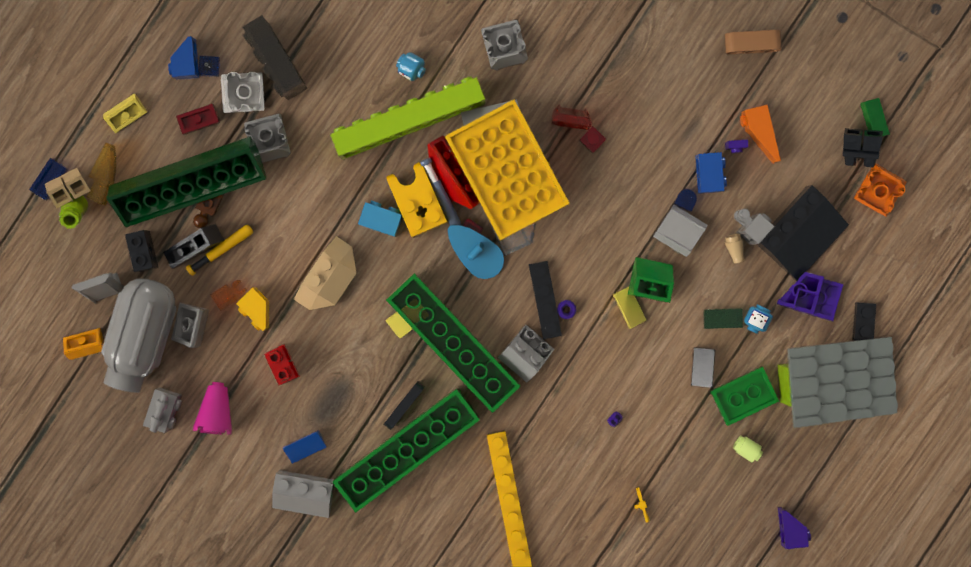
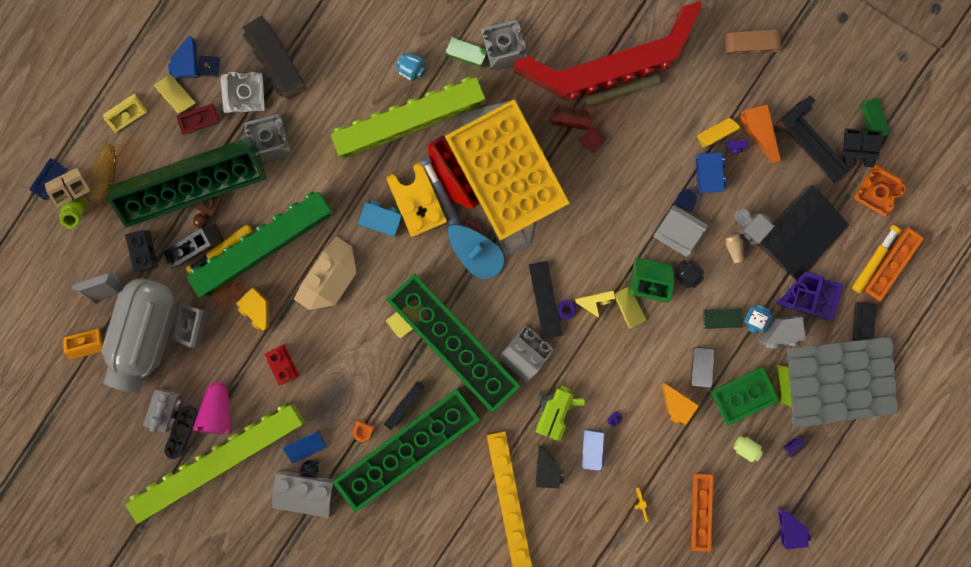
(175, 94): none -> light yellow slope
(180, 446): none -> black beam
(211, 465): none -> lime brick
(261, 244): none -> green brick
(309, 468): none -> black plate
(362, 431): none -> orange tile
(466, 52): none -> slope
(548, 471): none -> pearl dark grey slope
(554, 412): none -> lime piece
(589, 302): none -> light yellow slope
(593, 450): none -> slope
(602, 96): none -> olive piece
(615, 67): none -> red slope
(678, 406): none -> light orange slope
(689, 273): none -> black head
(701, 512): none -> orange plate
(717, 132): none -> yellow slope
(783, 331): none -> light grey slope
(794, 446): none -> dark purple slope
(810, 140): none -> black bracket
(869, 270): none -> yellow piece
(893, 264): none -> orange plate

